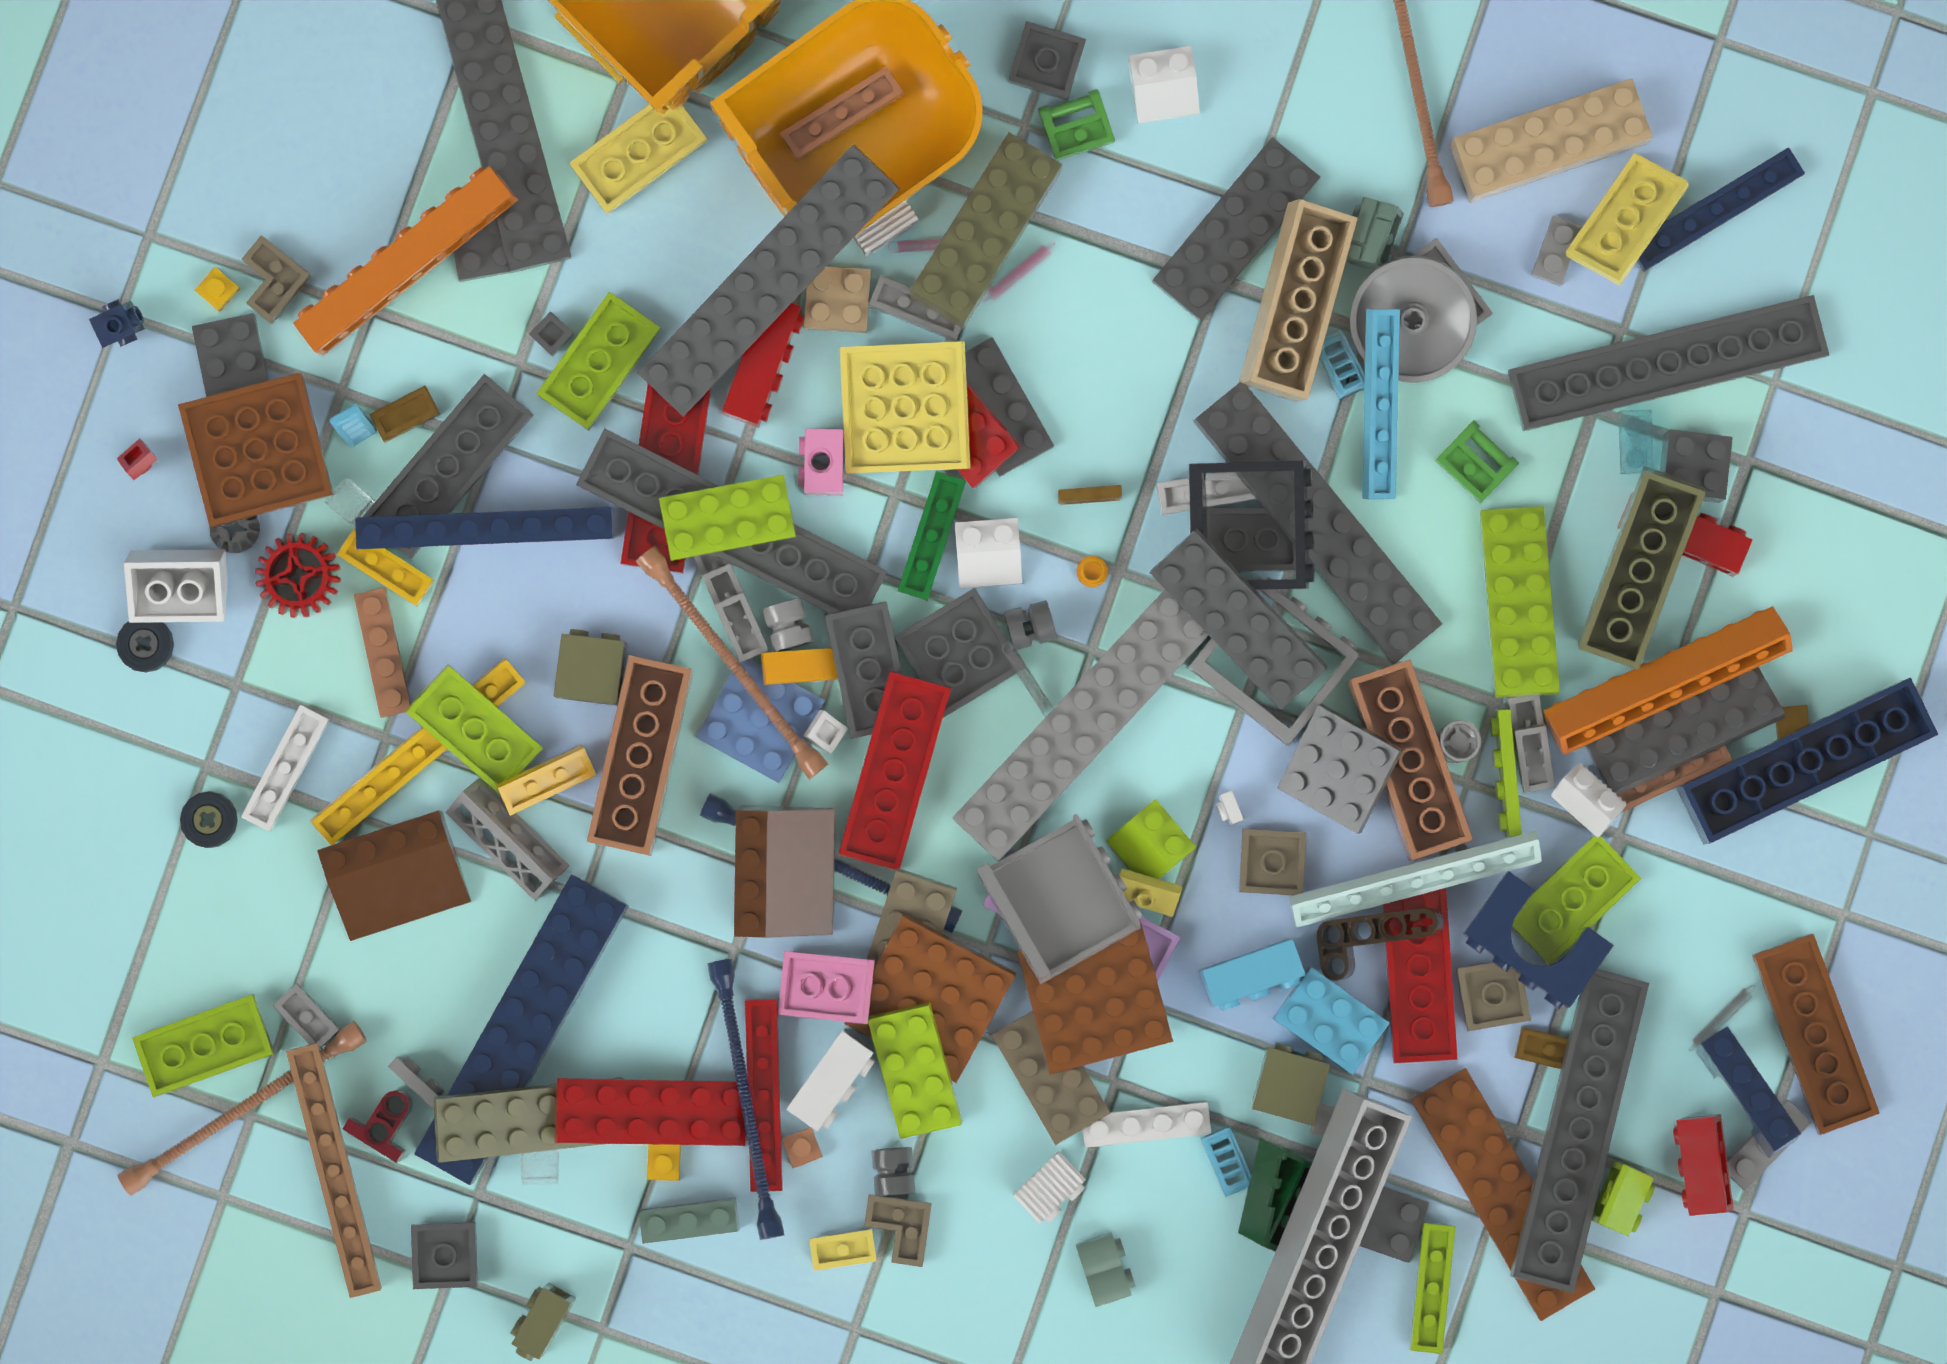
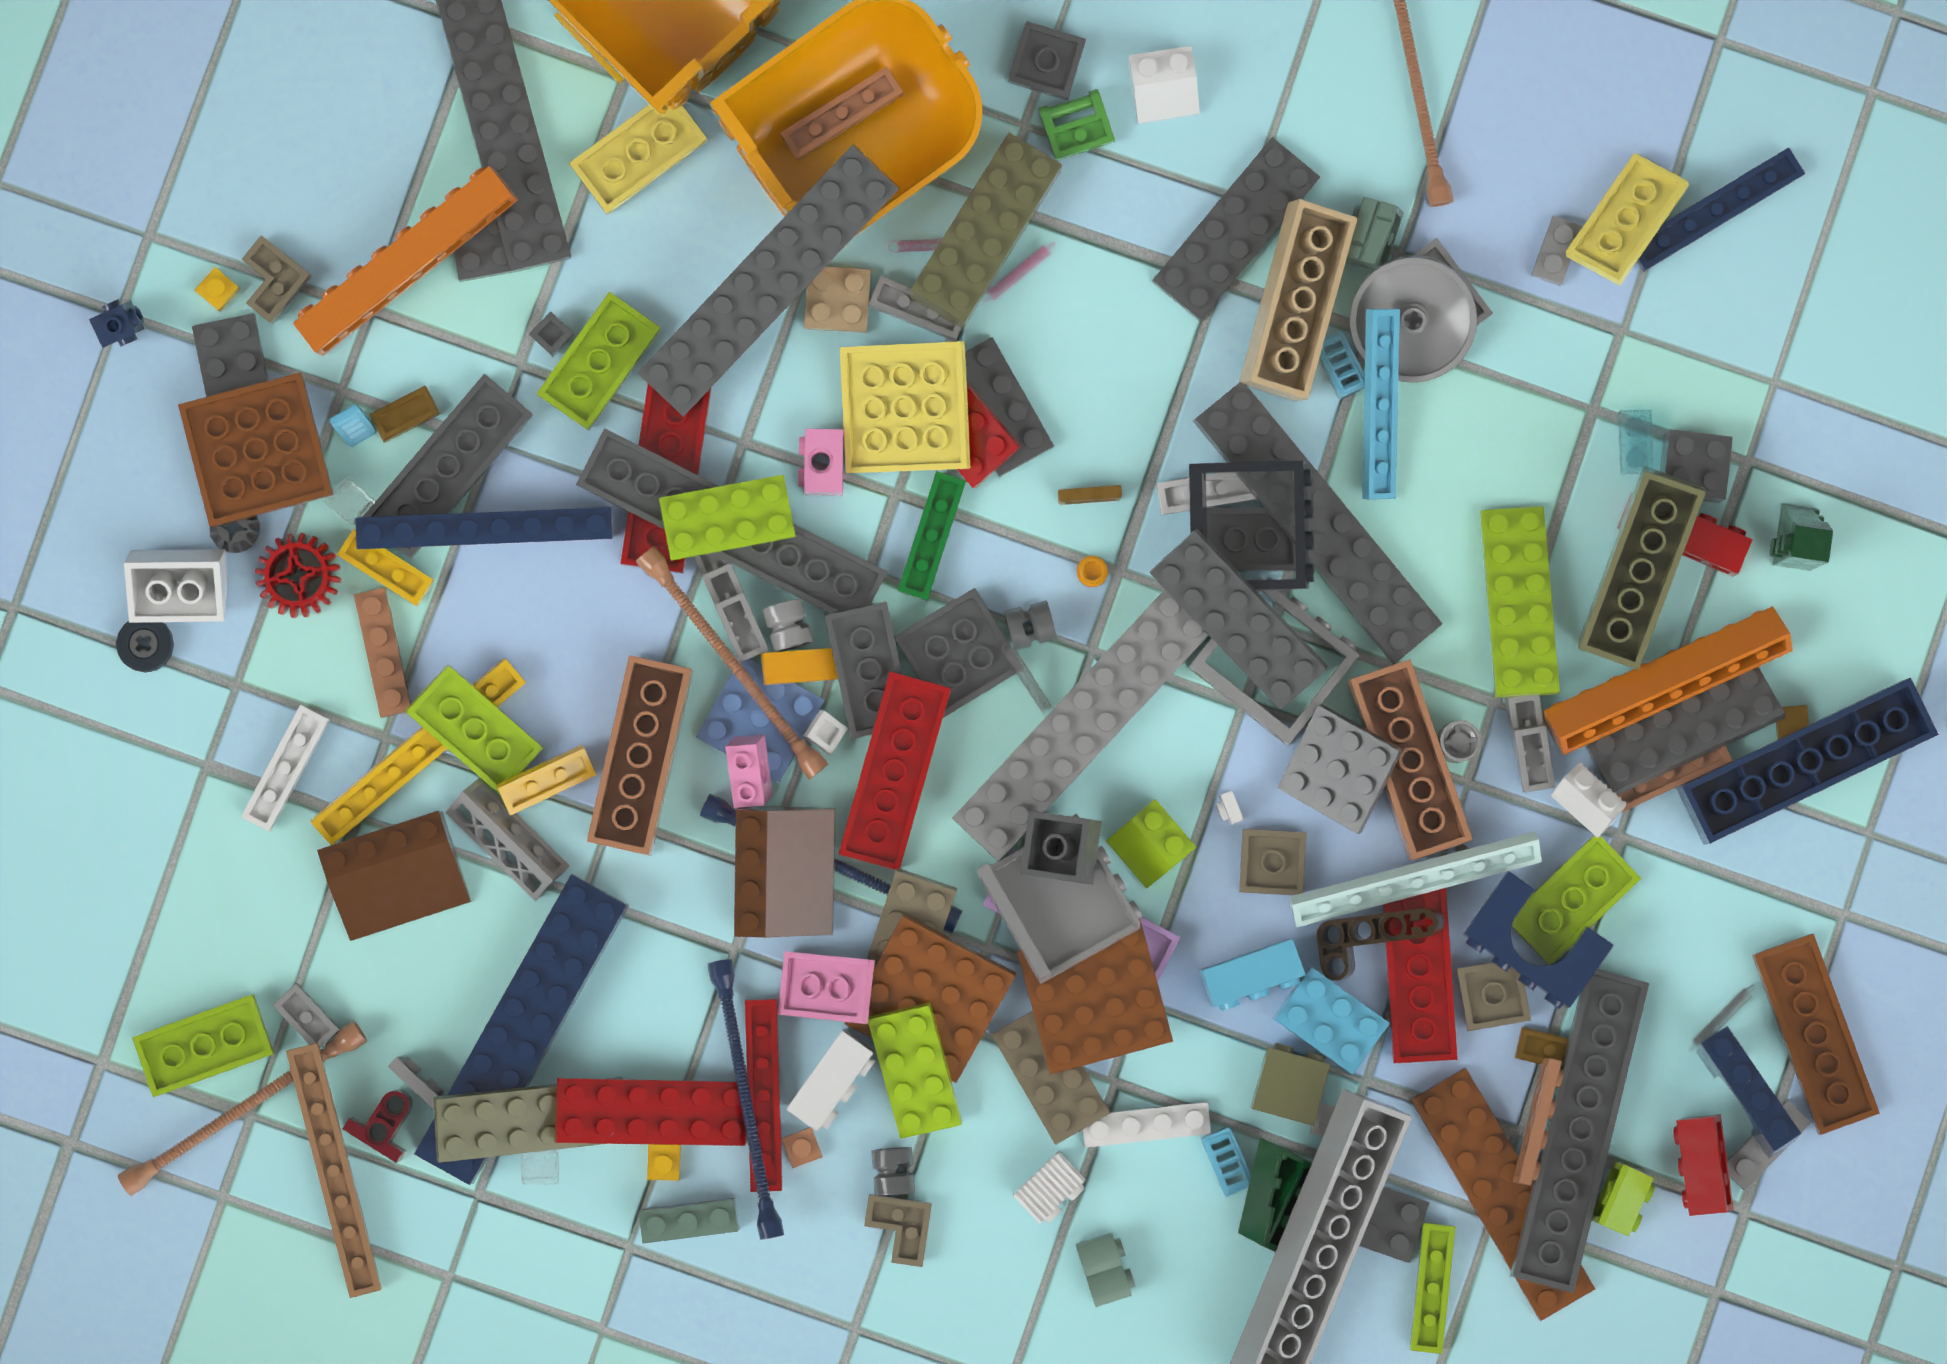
(137, 459): red plate -> none
(208, 836): black bush -> none
(444, 1255): dark grey plate -> none
(538, 1329): olive brick -> none
(590, 667): olive brick -> none
(749, 771): none -> bright pink brick
(760, 369): red brick -> none
(842, 1249): light yellow plate -> none
(886, 228): white brick -> none
(988, 553): white slope -> none
(1061, 847): none -> dark grey brick
(1151, 892): light yellow plate -> none
(1469, 468): bright green plate -> none
(1504, 759): lime plate -> none
(1535, 1134): none -> nougat plate
(1551, 140): tan brick -> none
(1668, 363): dark grey plate -> none
(1801, 539): none -> dark green wedge

